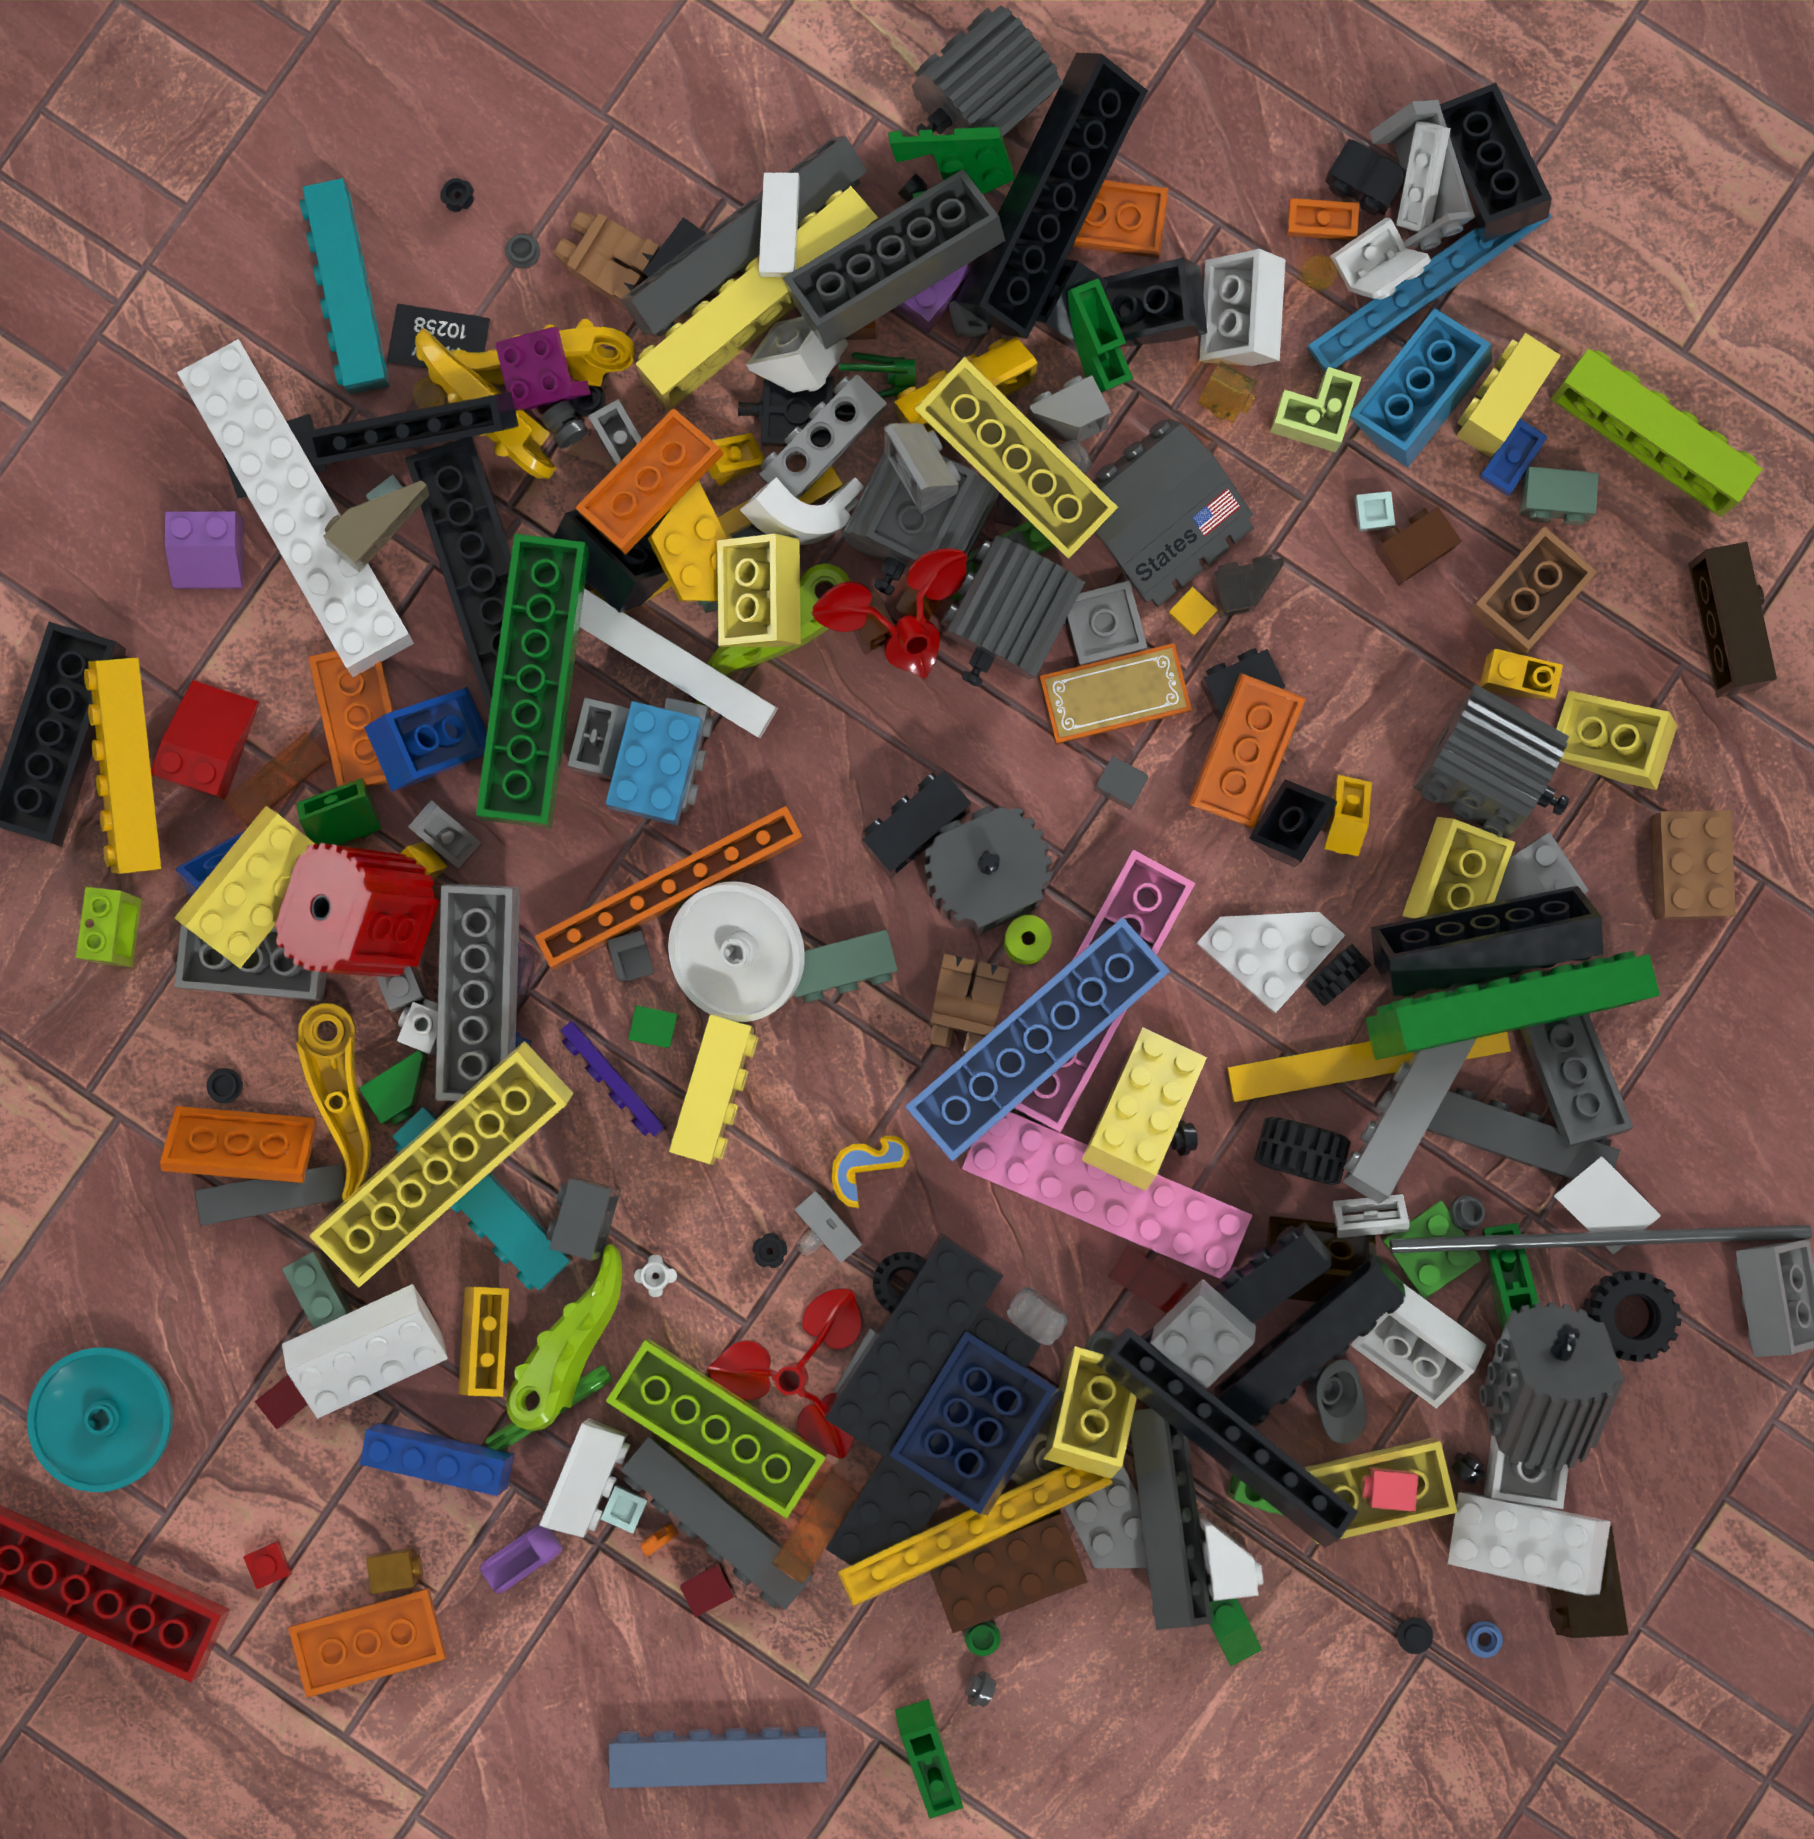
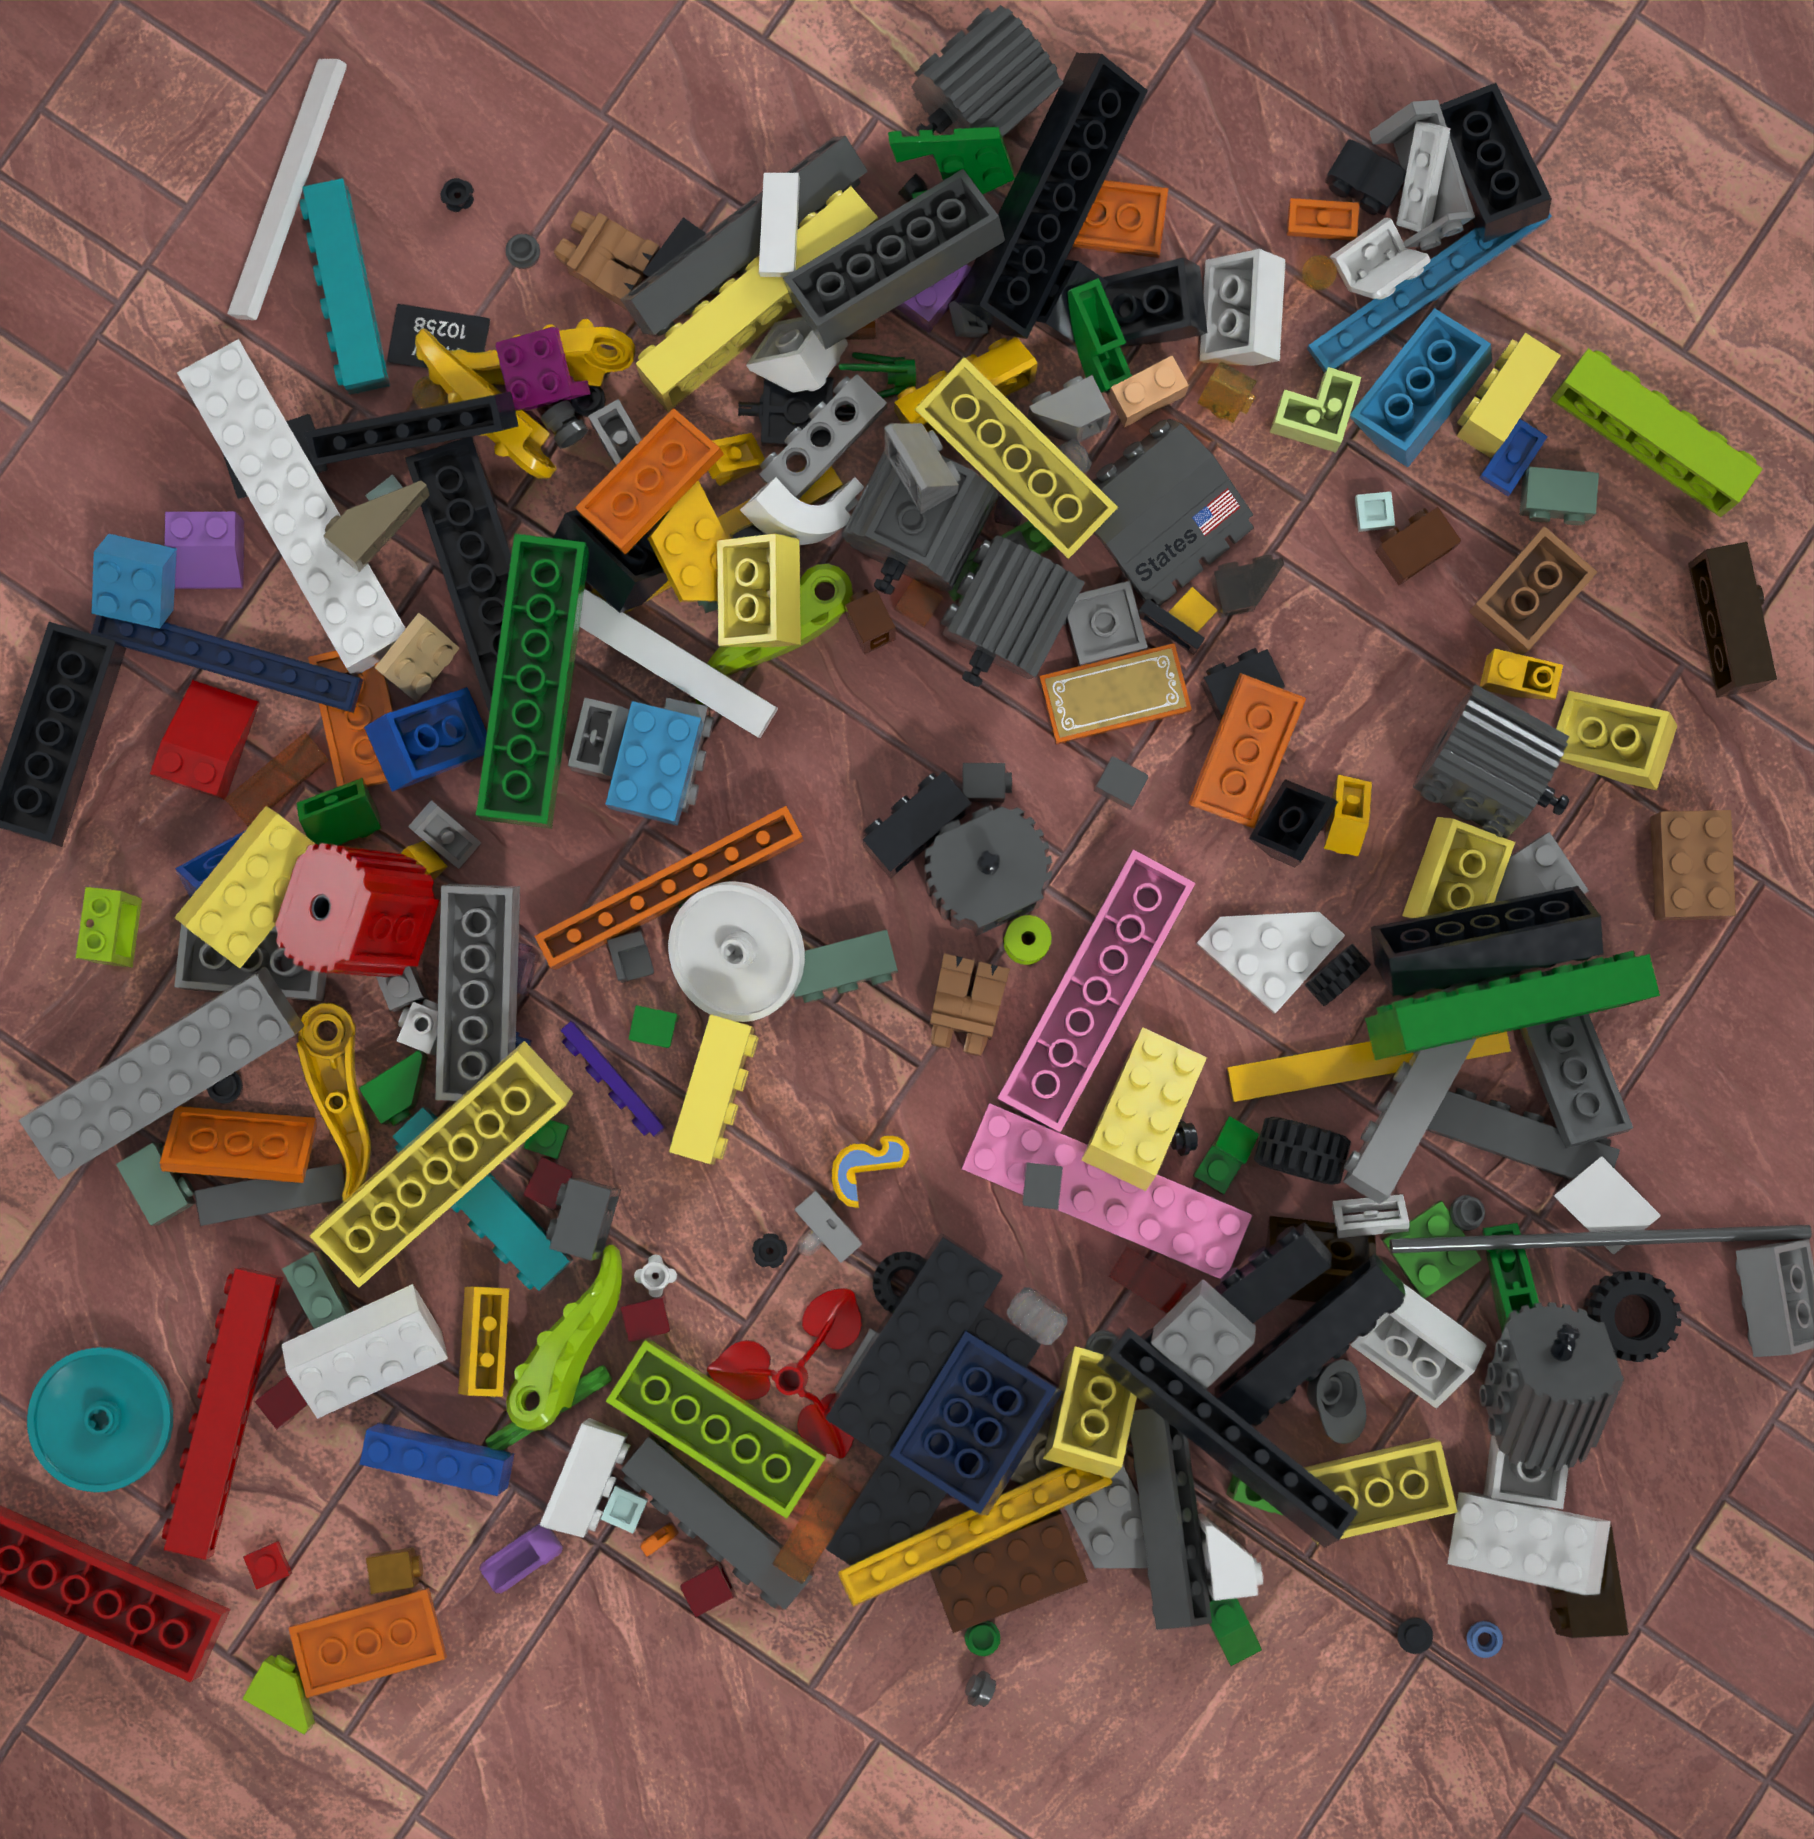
(123, 764): yellow brick -> none
(133, 581): none -> dark azure brick
(156, 1191): none -> sand green brick
(162, 1073): none -> light grey brick
(222, 1413): none -> red brick
(235, 661): none -> dark blue tile
(280, 1693): none -> lime slope
(287, 189): none -> white tile
(417, 657): none -> tan plate
(546, 1182): none -> dark red panel
(548, 1139): none -> green plate
(646, 1319): none -> dark red panel
(718, 1758): sand blue brick -> none
(914, 640): red plant -> none
(928, 1758): green slope -> none
(986, 782): none -> dark grey brick
(1037, 1039): medium blue brick -> none
(1042, 1185): none -> dark grey panel
(1148, 391): none -> light nougat brick
(1170, 626): none -> black tile
(1226, 1155): none -> green slope
(1390, 1489): coral brick -> none
(1468, 1467): black plate -> none

